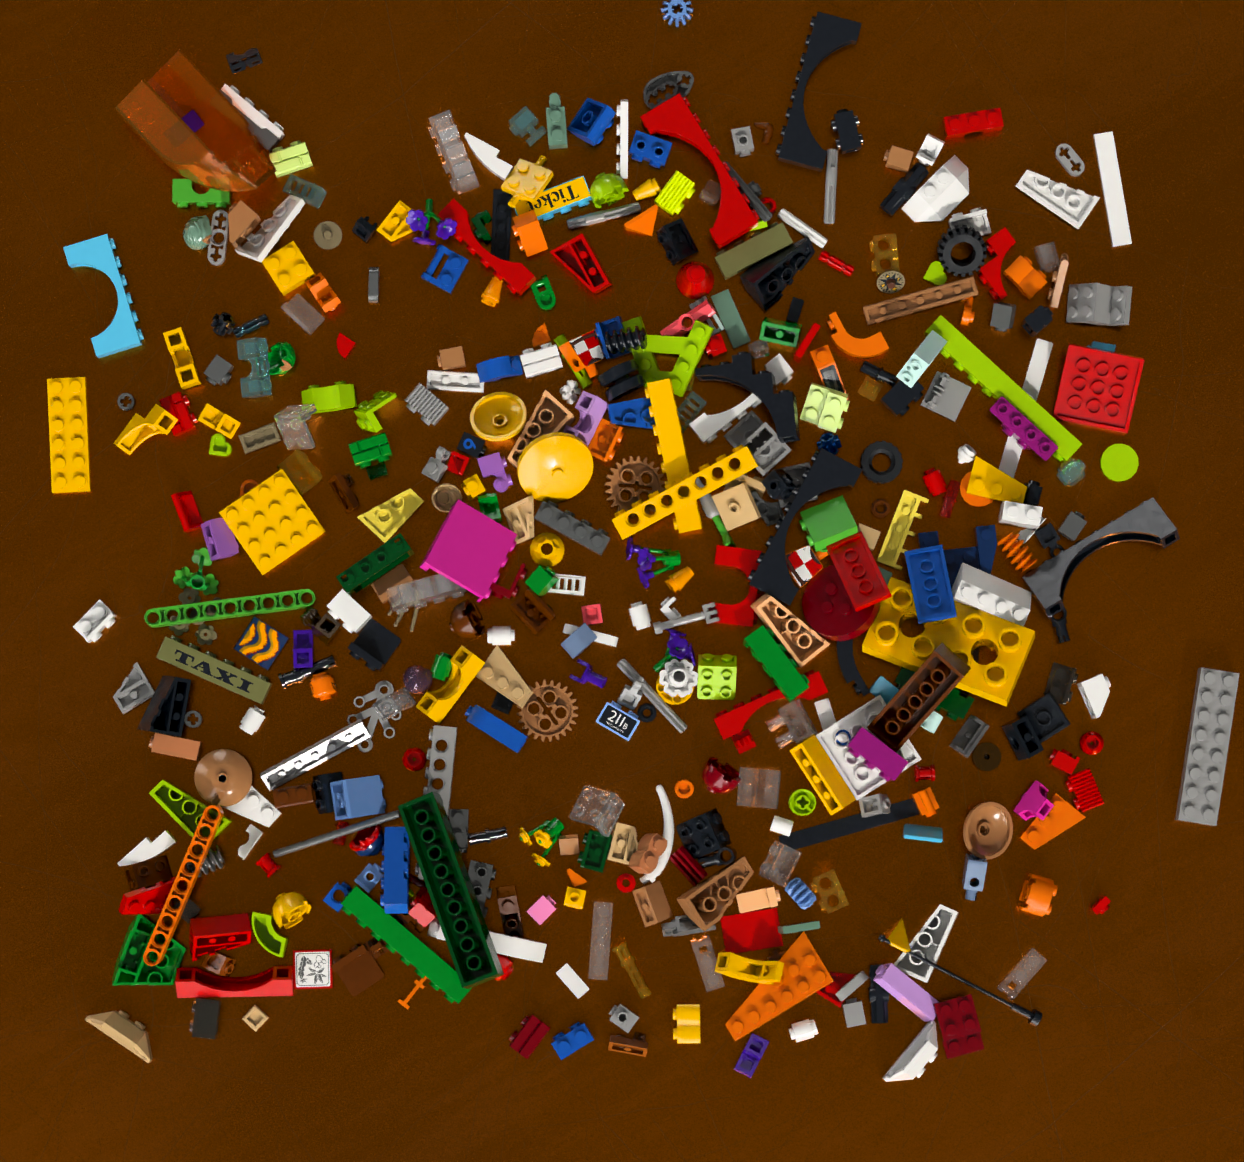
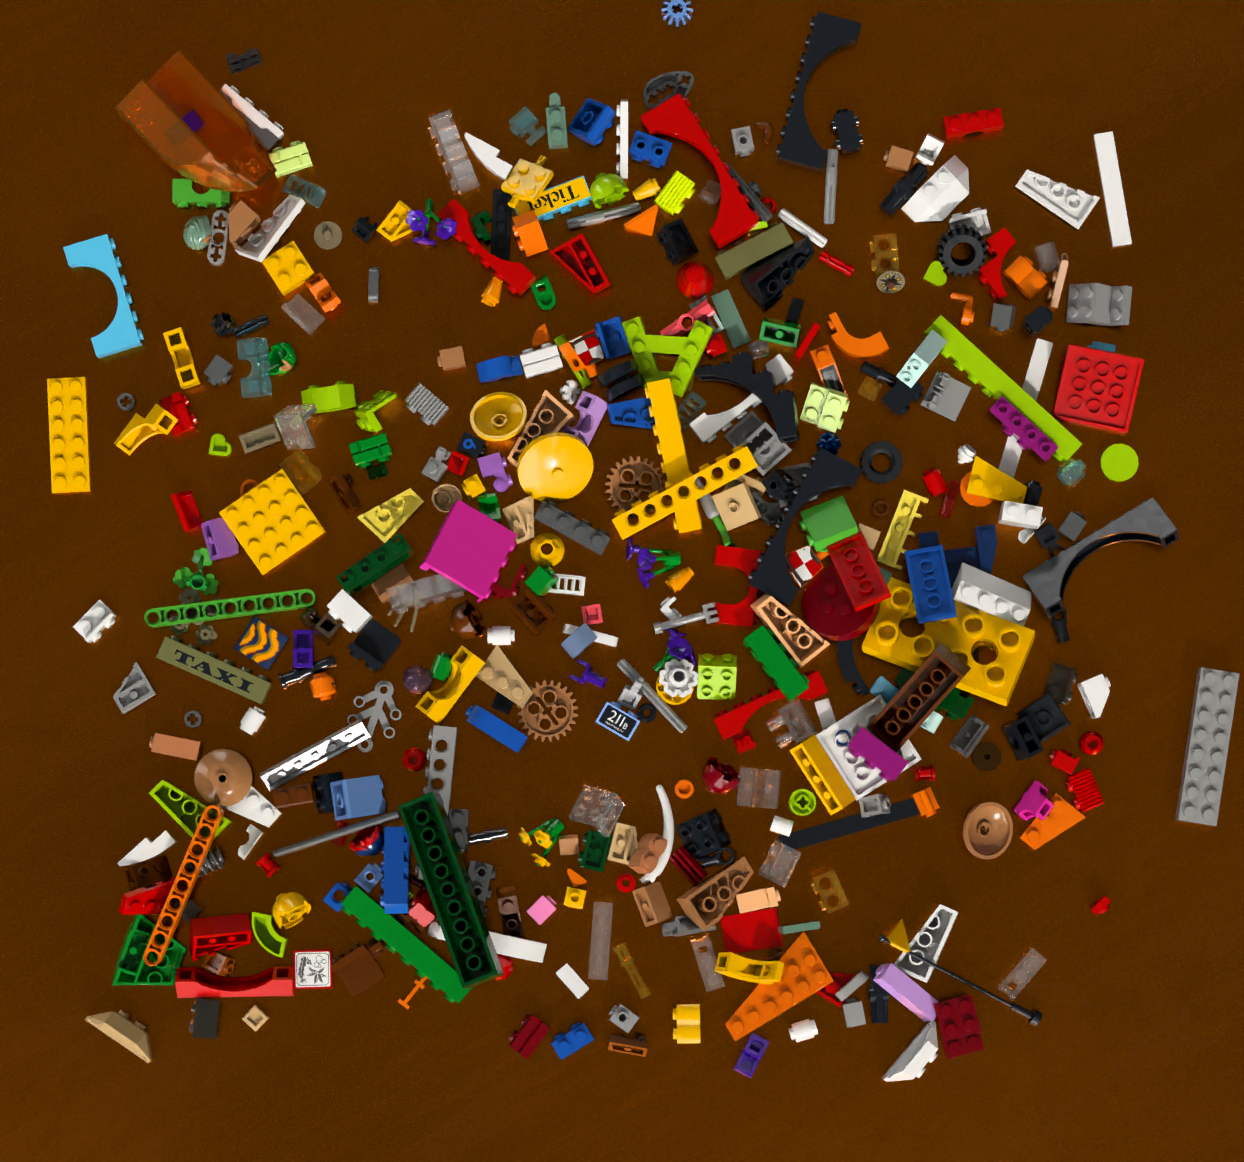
(167, 707): black wedge -> none
(218, 421): yellow slope -> none
(344, 345): red tile -> none
(394, 703): clear slope -> none
(450, 272): blue plate -> none
(454, 381): white tile -> none
(605, 440): orange bracket -> none
(627, 341): black piece -> none
(640, 615): white brick -> none
(800, 893): medium blue gear -> none
(920, 300): medium nougat tile -> none
(923, 833): medium azure slope -> none
(973, 868): sand blue torso -> none
(1017, 551): orange piece -> none
(1037, 895): orange brick -> none
(1066, 162): light grey beam -> none

